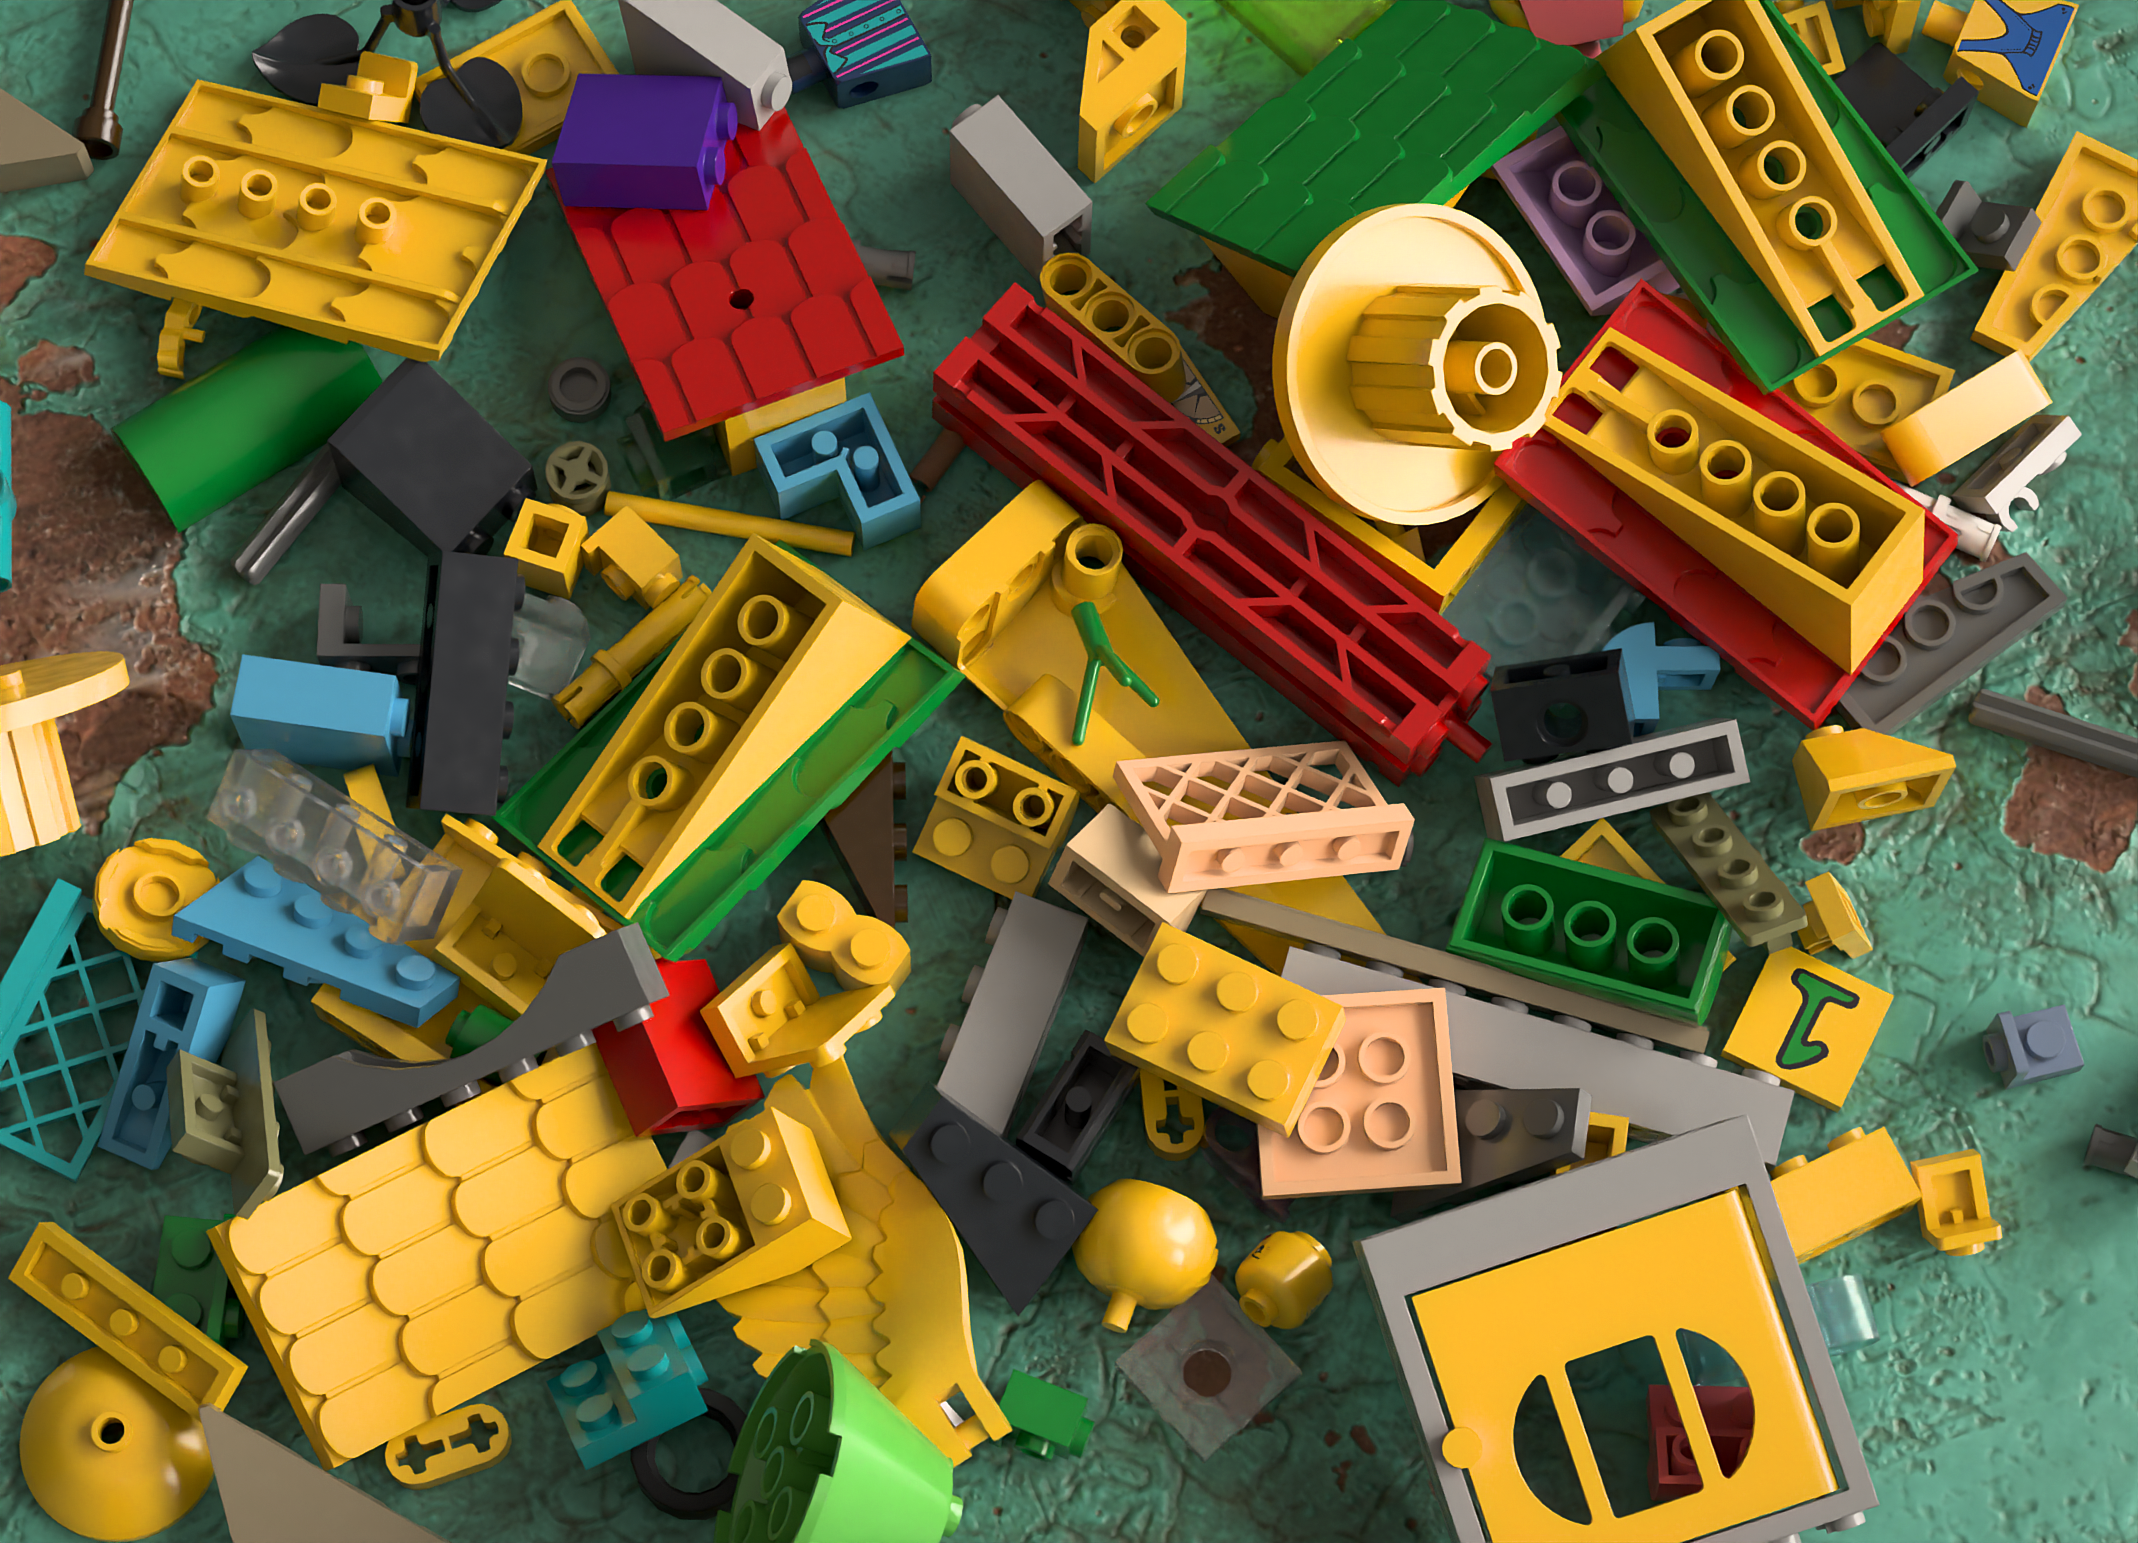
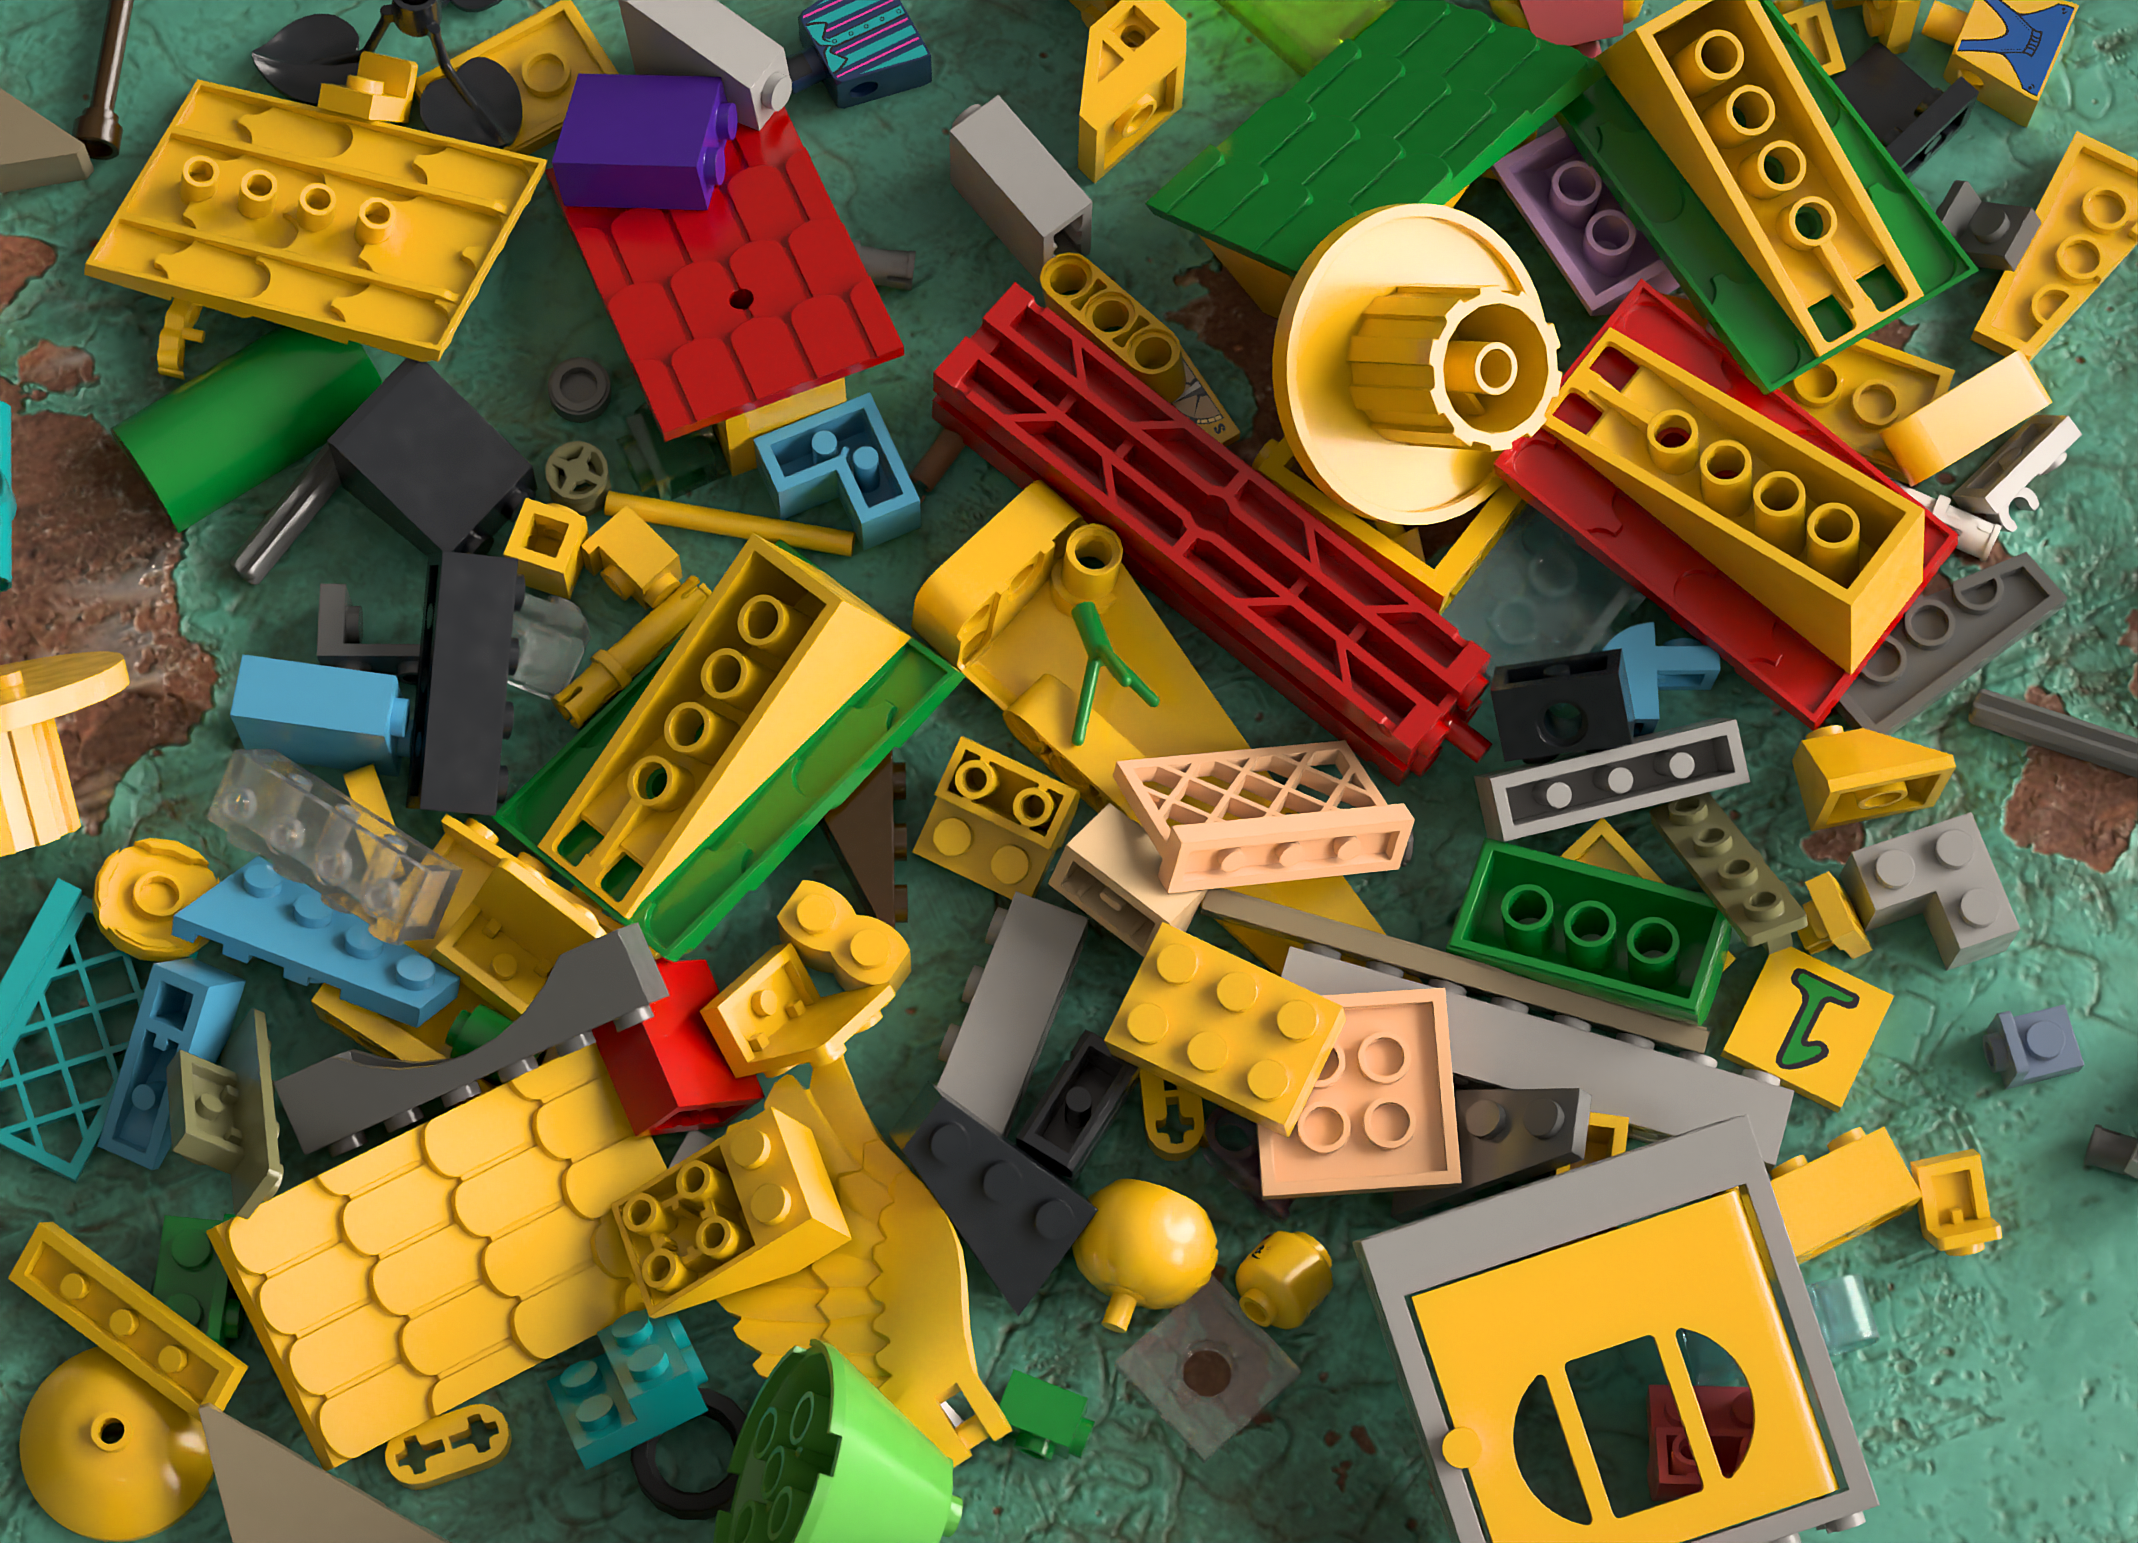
(1939, 874): none -> light grey brick

